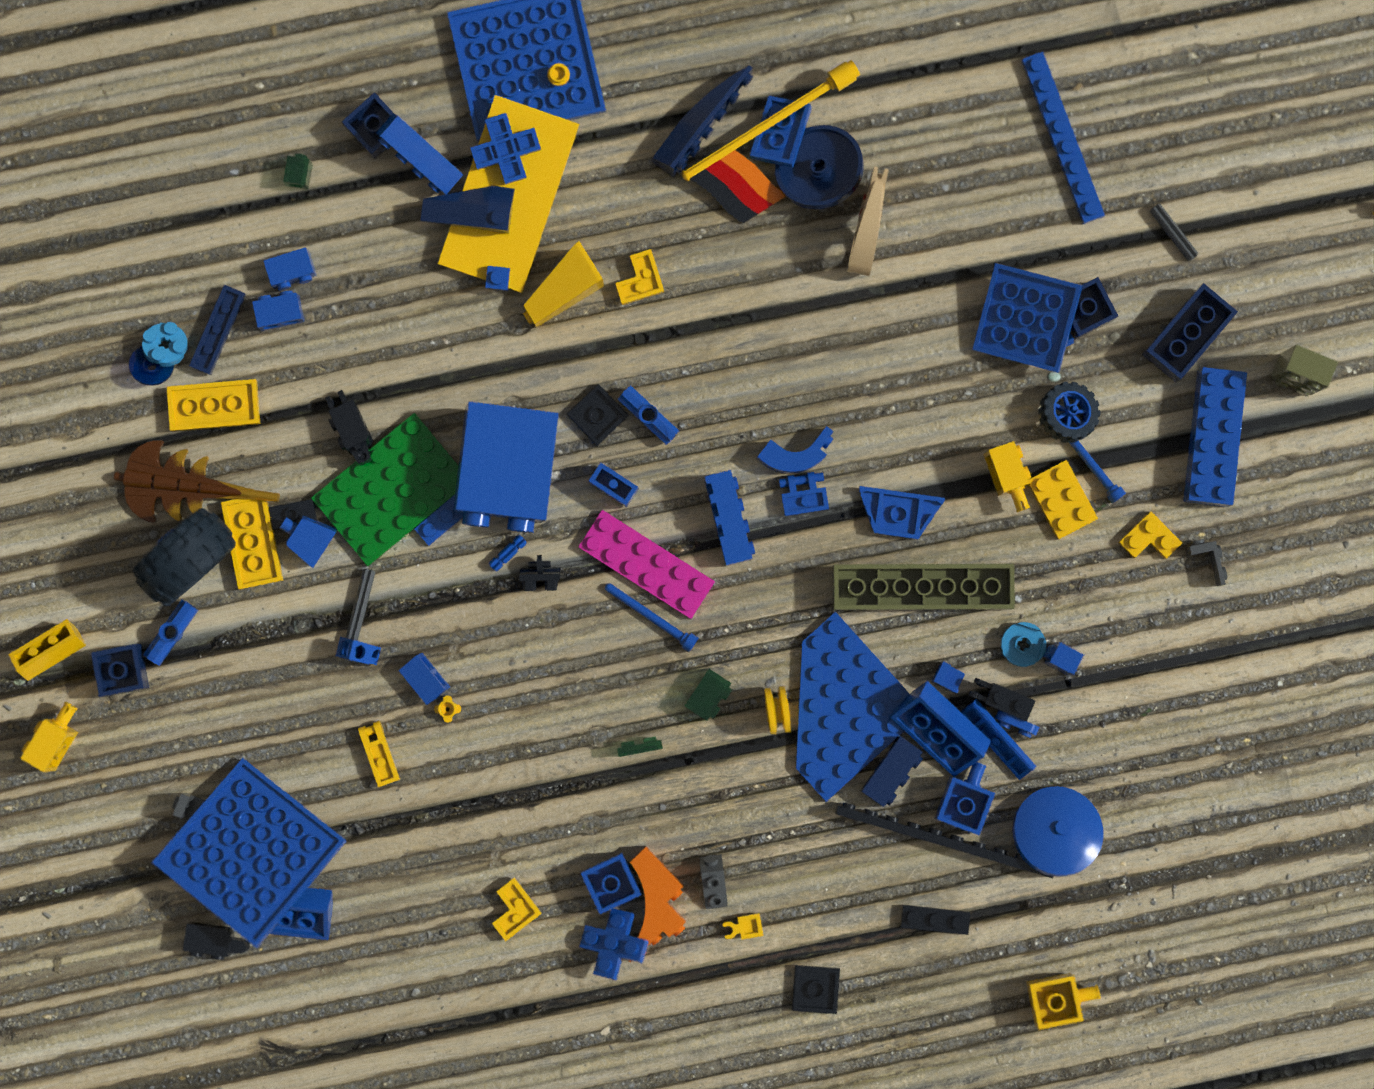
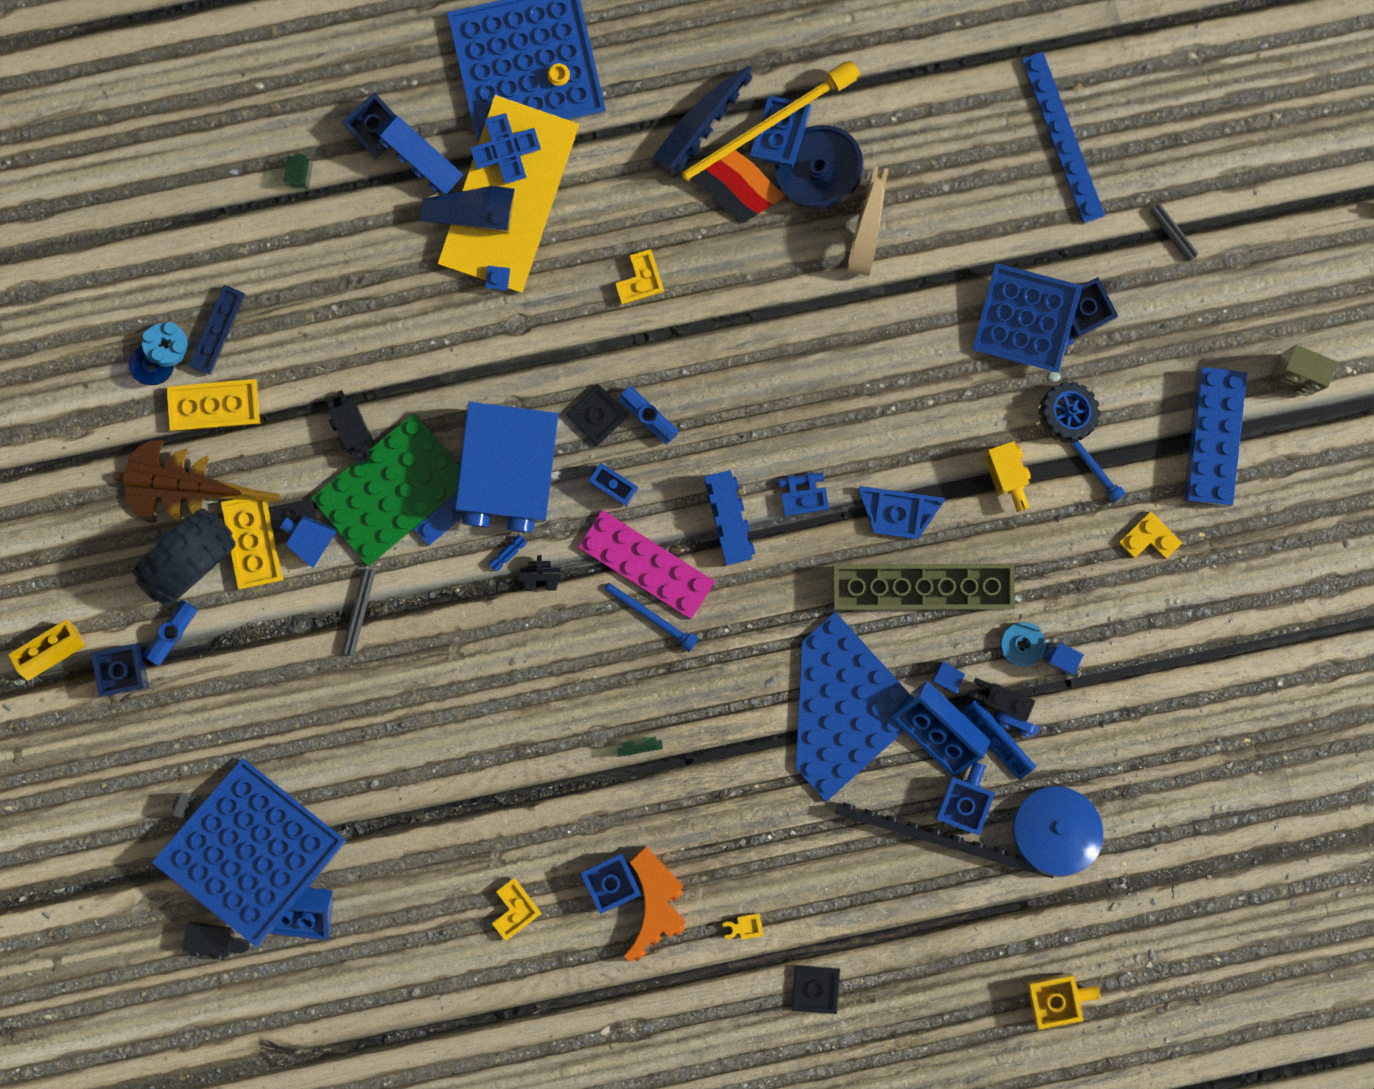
(50, 740): yellow brick -> none
(278, 310): blue brick -> none
(290, 269): blue brick -> none
(357, 651): blue leg -> none
(379, 754): yellow plate -> none
(424, 678): blue hinge -> none
(441, 709): yellow plate -> none
(566, 285): yellow slope -> none
(613, 944): blue plate -> none
(708, 695): clear green brick -> none
(713, 881): dark grey bracket -> none
(777, 710): yellow wheel -> none
(795, 462): blue arch -> none
(892, 772): dark blue brick -> none
(935, 919): black plate -> none
(1062, 499): yellow plate -> none
(1189, 333): dark blue brick -> none
(1215, 553): dark grey bracket -> none

